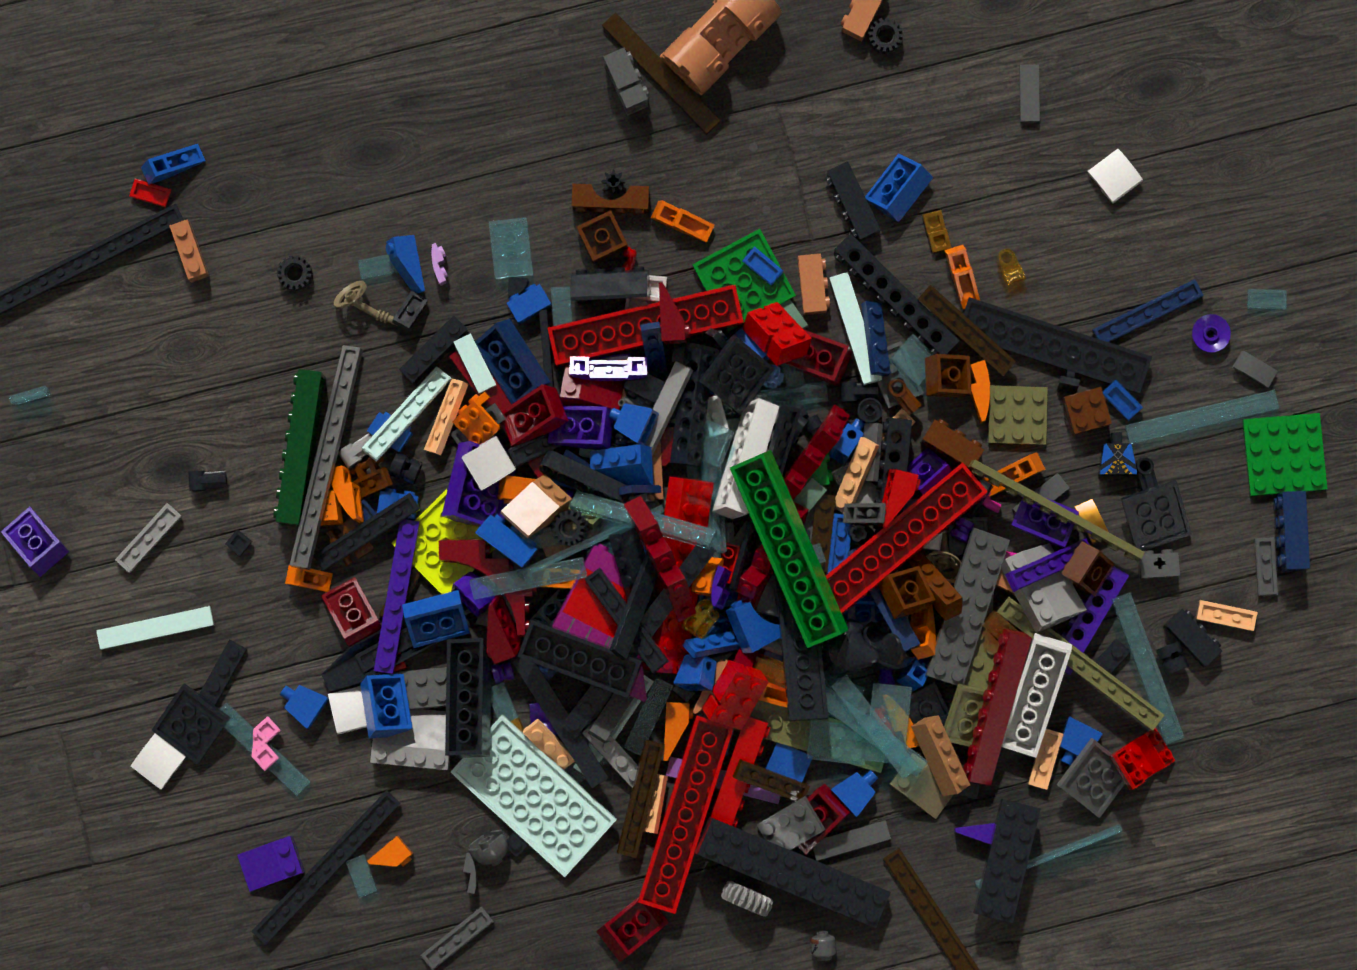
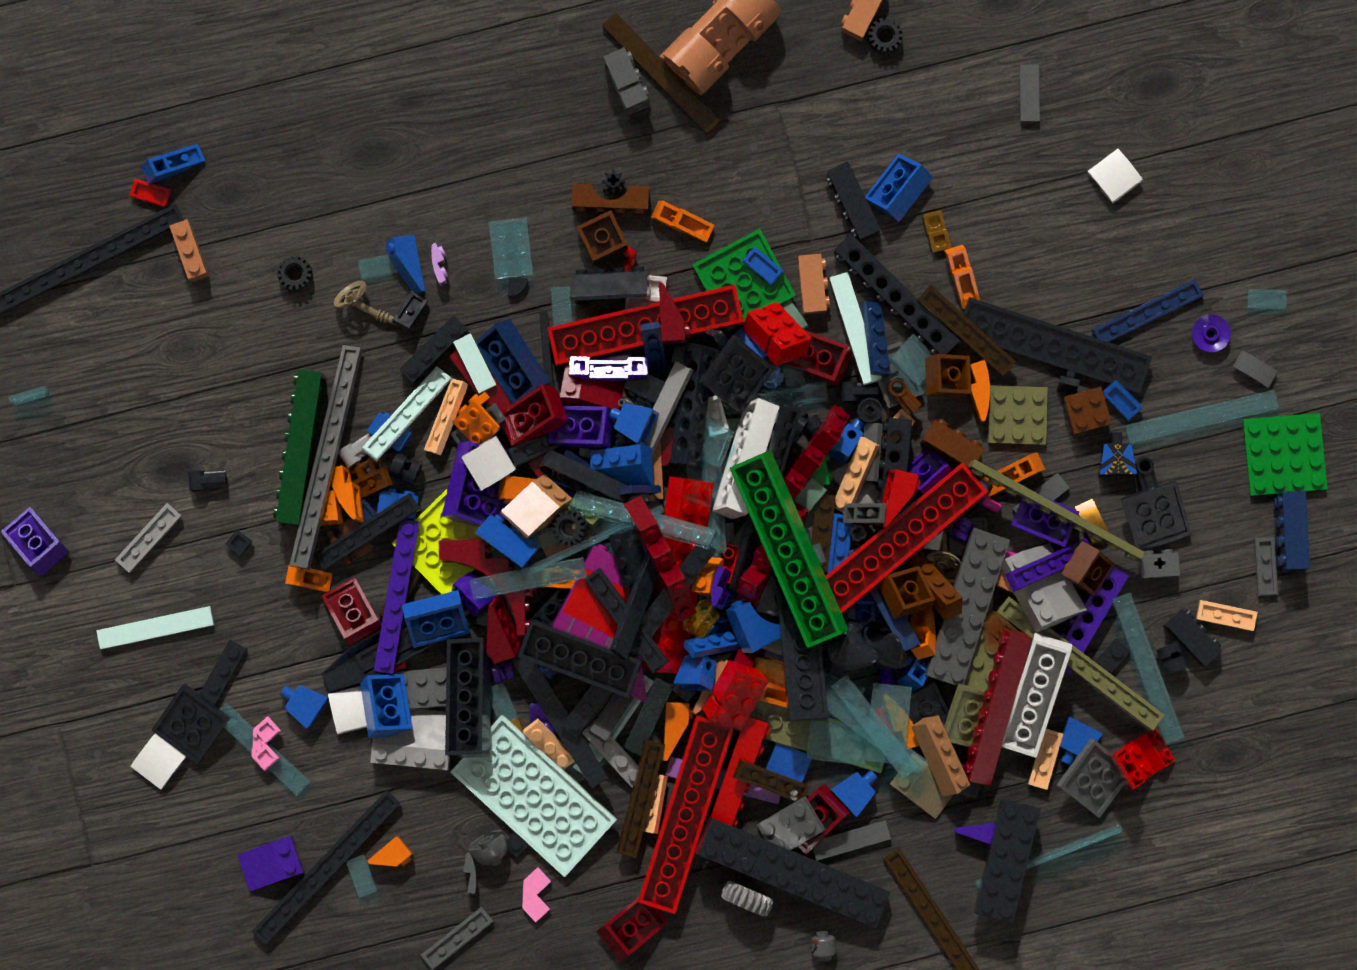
(529, 303): blue brick -> none
(532, 902): none -> bright pink tile
(1010, 268): clear yellow piece -> none

